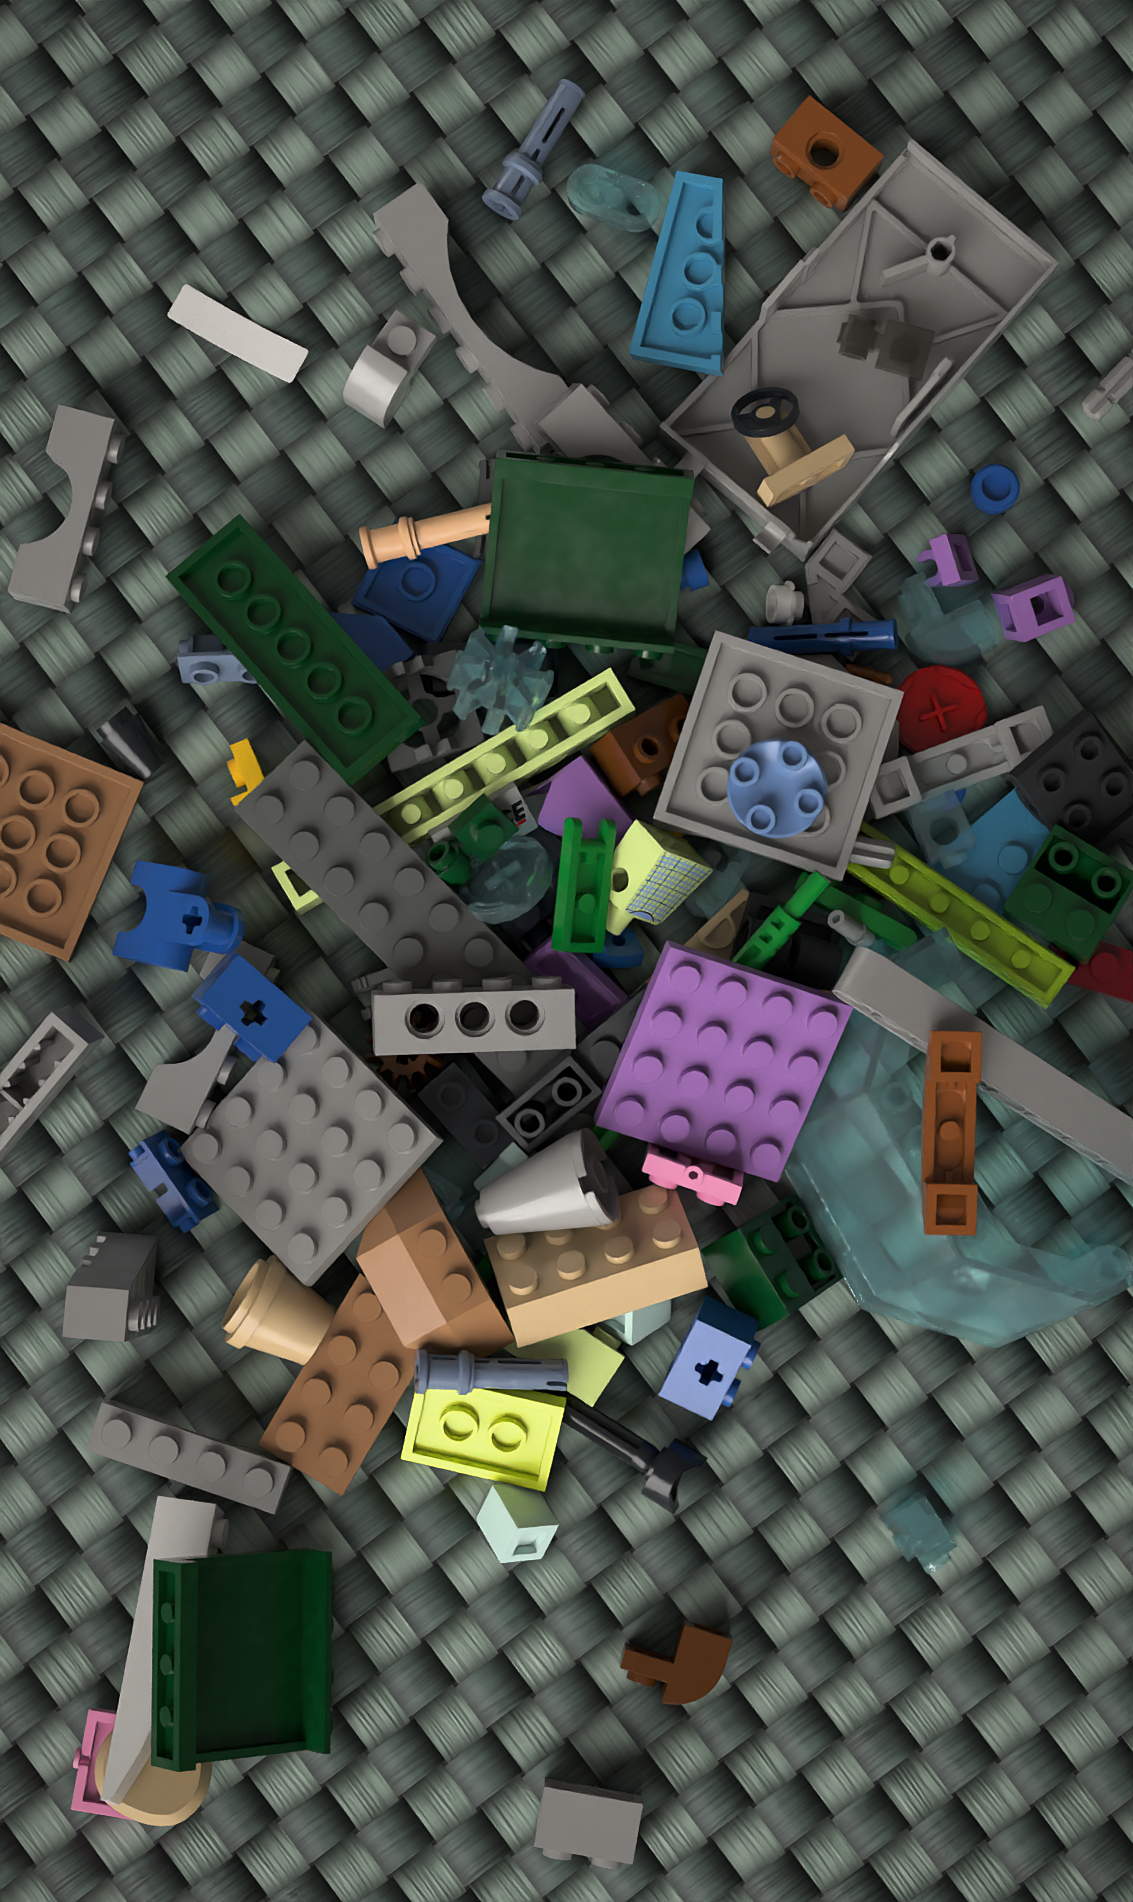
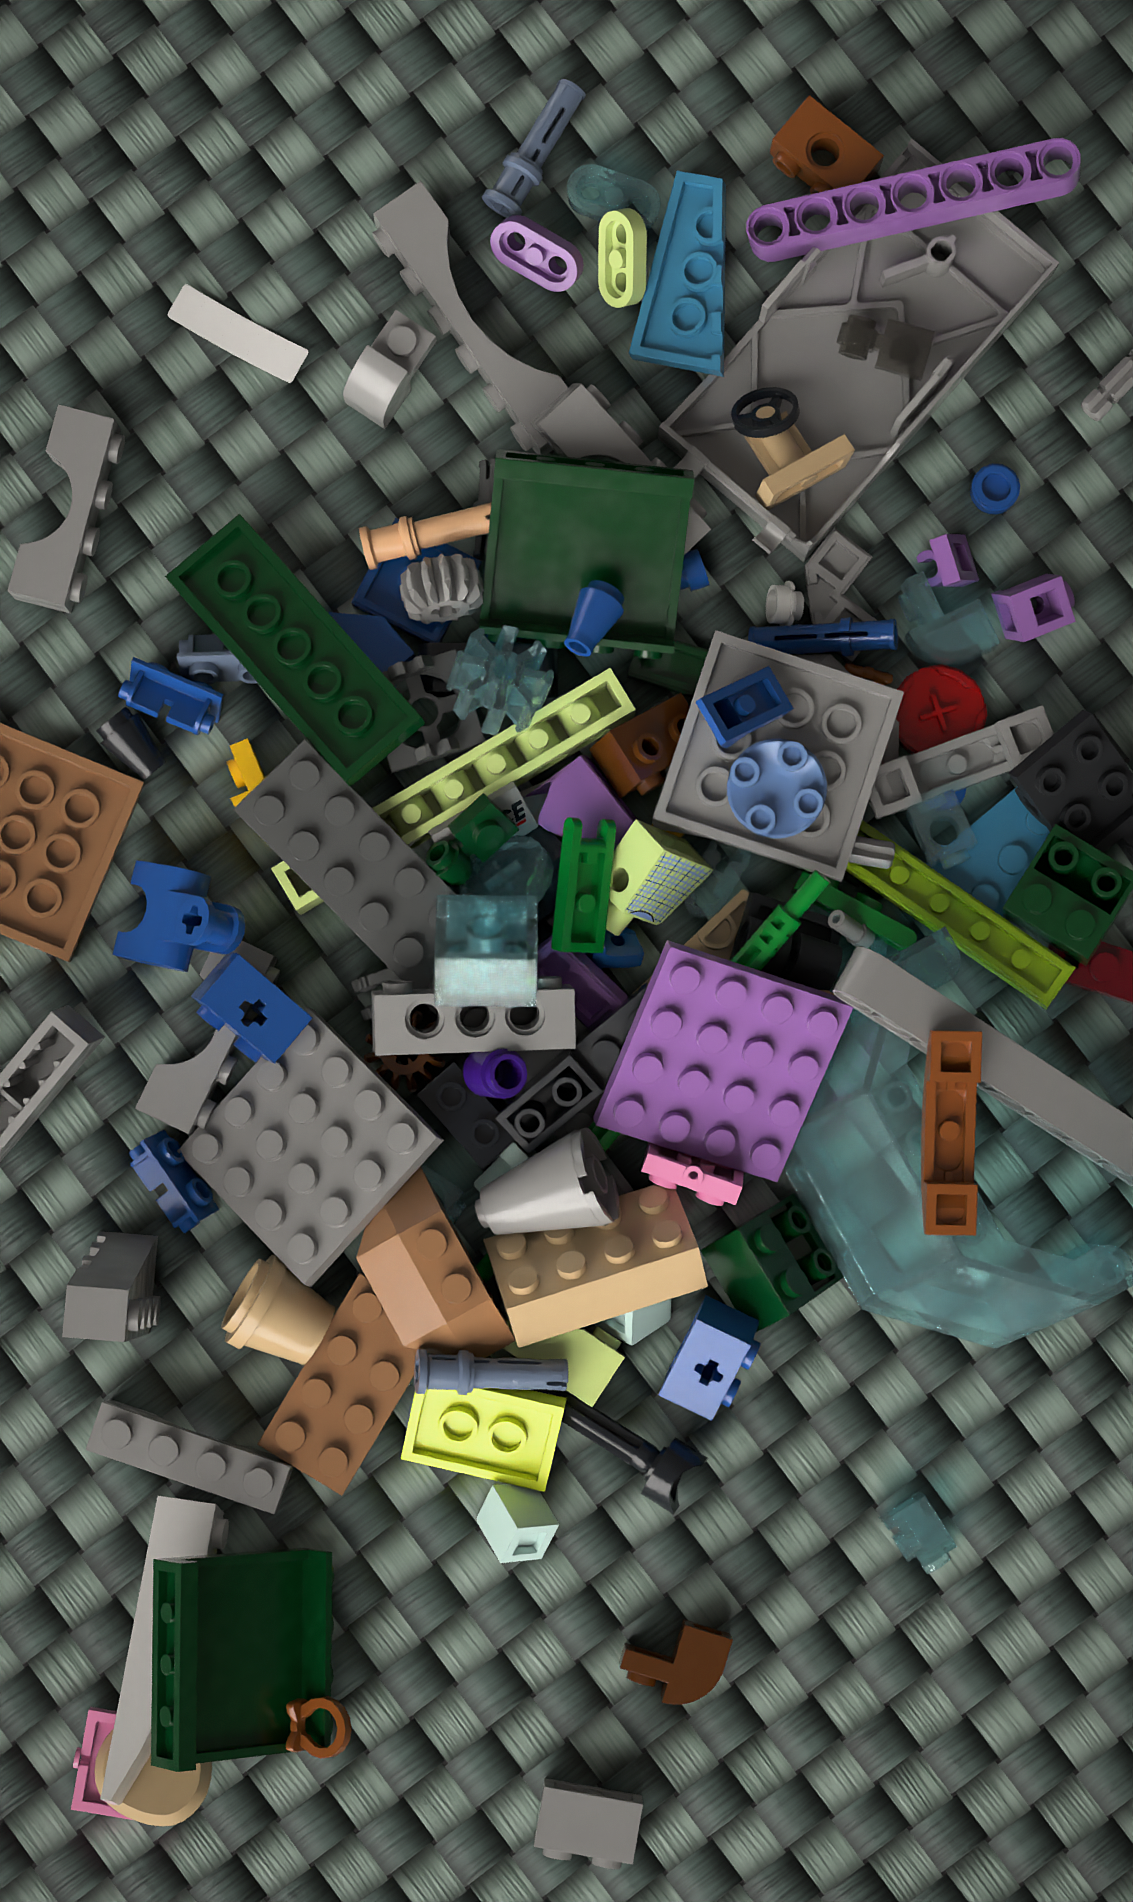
(192, 703): none -> blue hinge
(299, 1740): none -> dark orange piece
(441, 588): none -> light grey gear
(486, 951): none -> clear light blue brick
(495, 1073): none -> dark purple brick
(537, 256): none -> medium lavender plate
(594, 615): none -> blue cone
(622, 257): none -> yellowish green plate
(744, 706): none -> blue slope
(931, 182): none -> medium lavender beam

